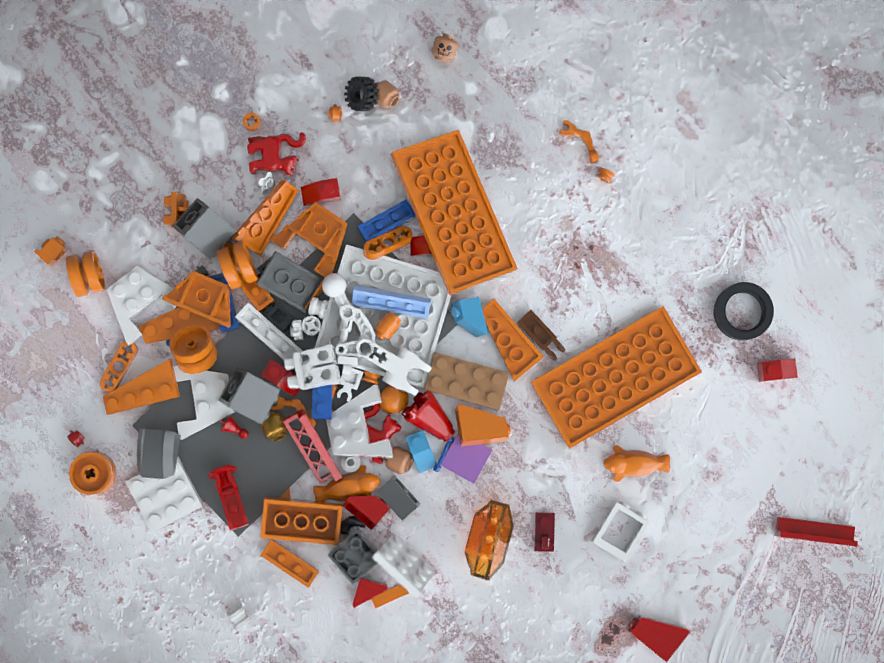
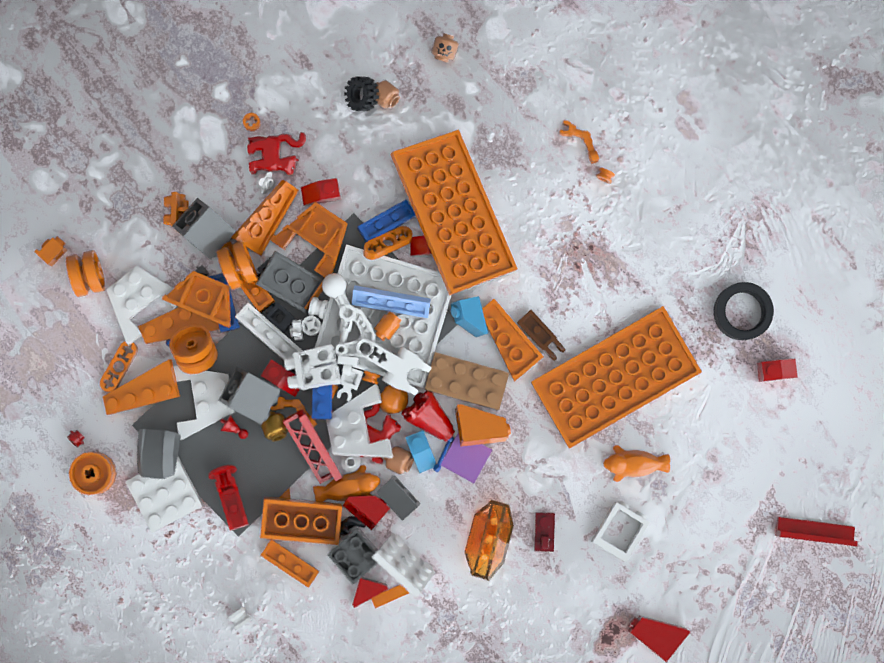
(335, 113): orange plate -> none

